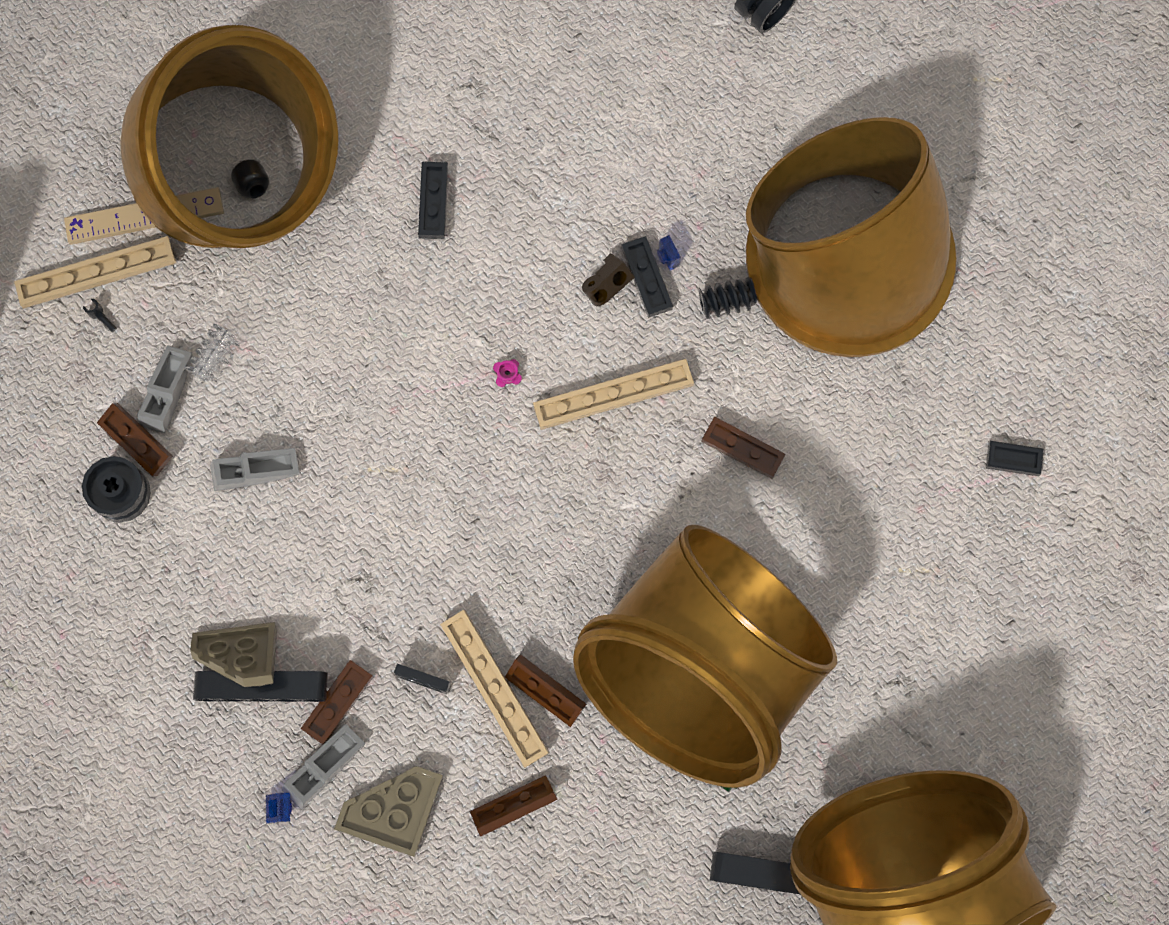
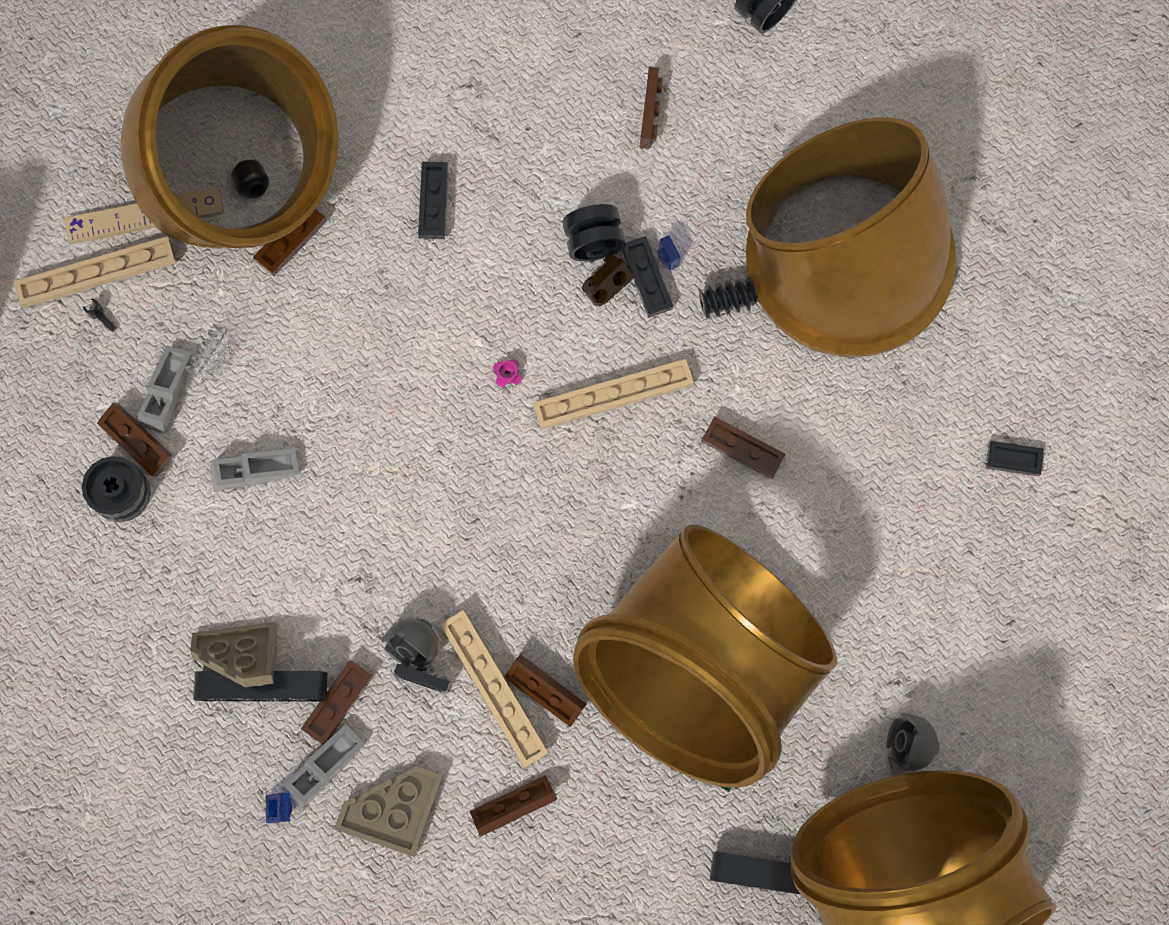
(279, 252): none -> reddish brown plate
(412, 642): none -> dark grey cylinder
(593, 232): none -> black wheel
(651, 108): none -> reddish brown plate
(912, 743): none -> dark grey cylinder

